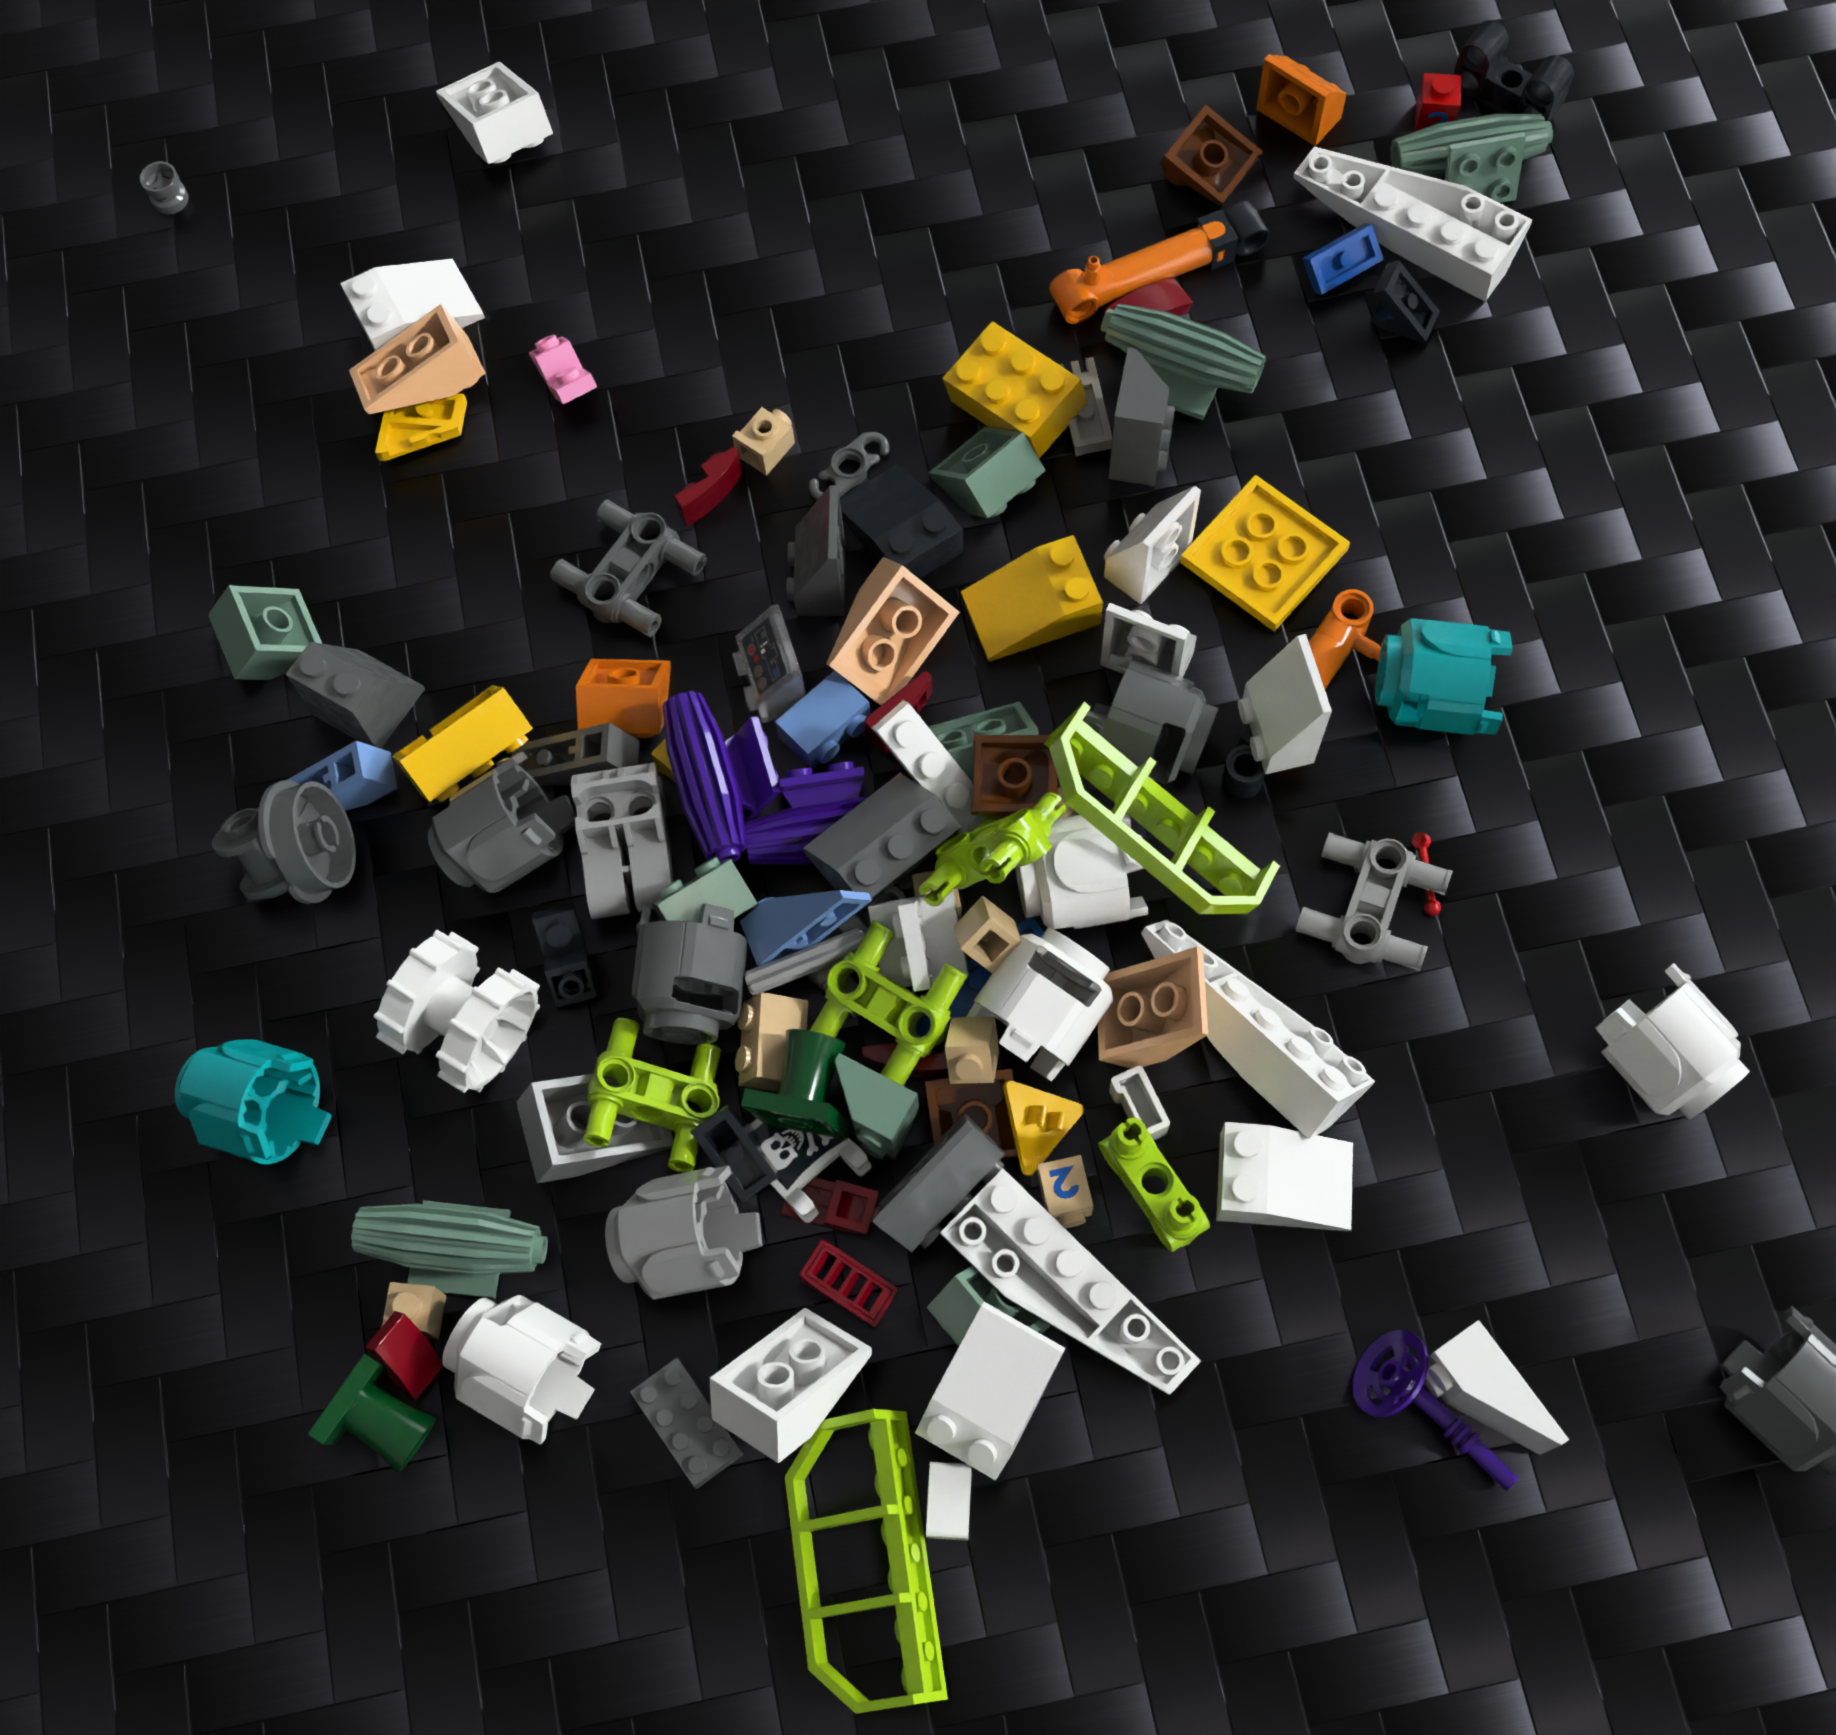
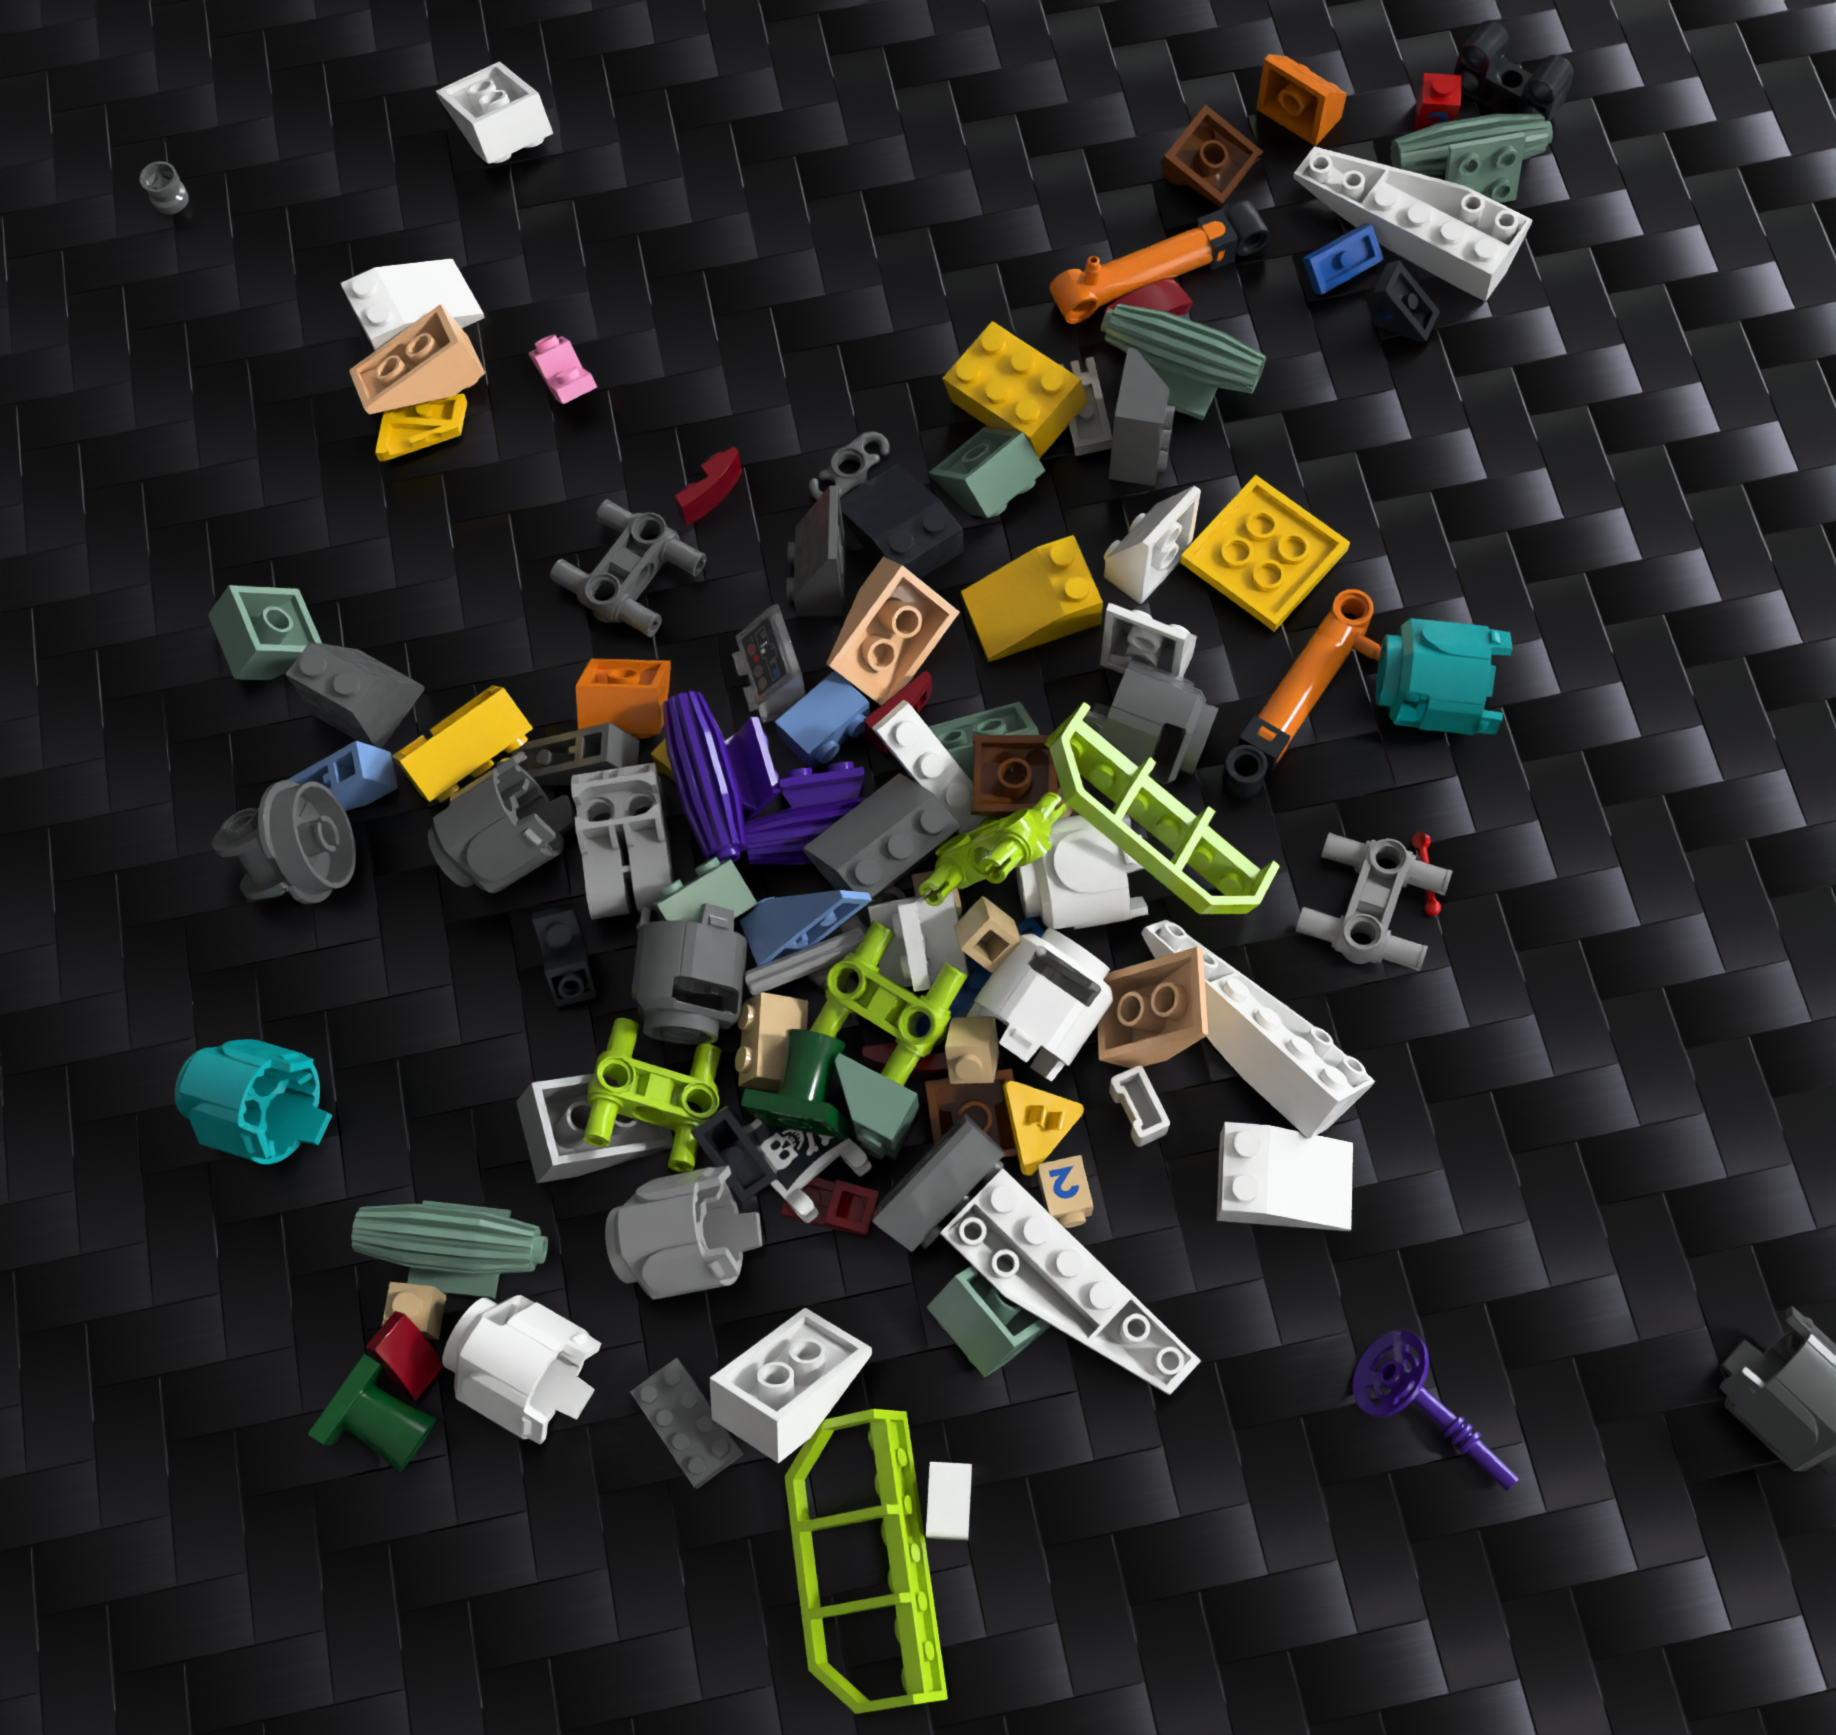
(436, 998): white piece -> none
(764, 439): tan brick -> none
(816, 1262): dark red slope -> none
(990, 1391): white slope -> none
(1135, 1156): lime piece -> none
(1286, 709): white slope -> none
(1485, 1385): white slope -> none
(1677, 1052): white piece -> none

